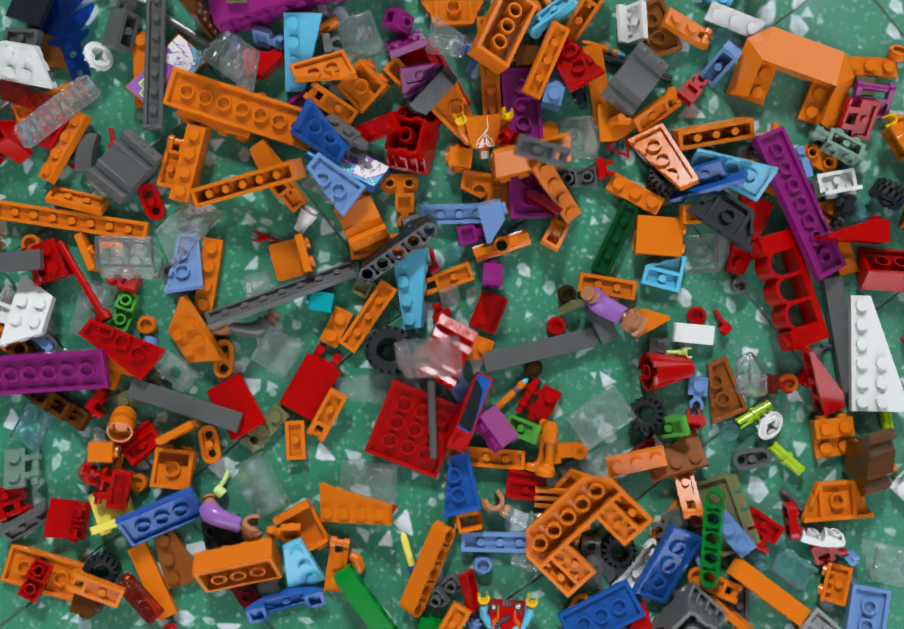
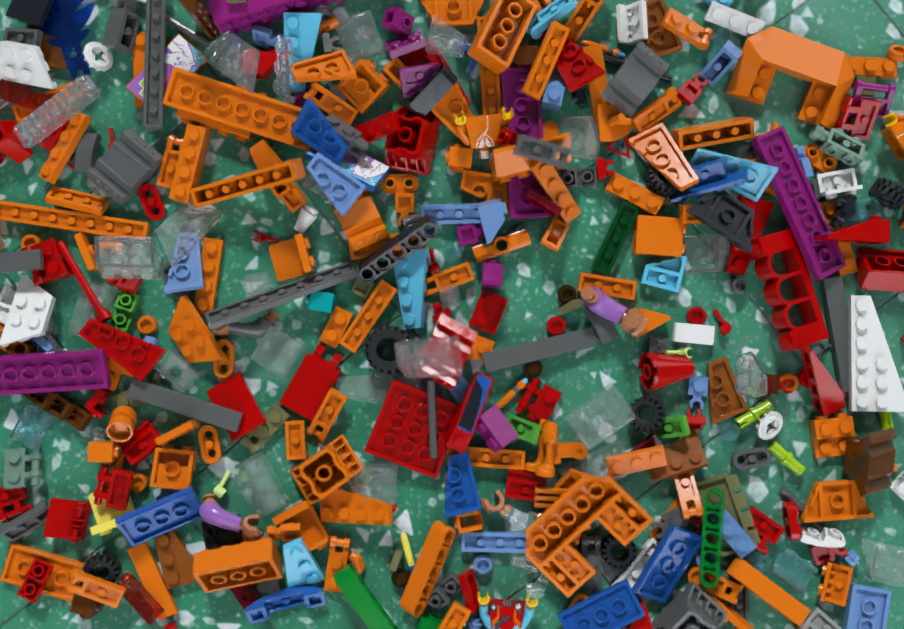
(88, 472): red plate -> none
(283, 75): none -> clear wing
(326, 469): none -> orange slope
(395, 559): none -> olive tile
(400, 577): none -> dark brown plate
(539, 586): none -> clear arm

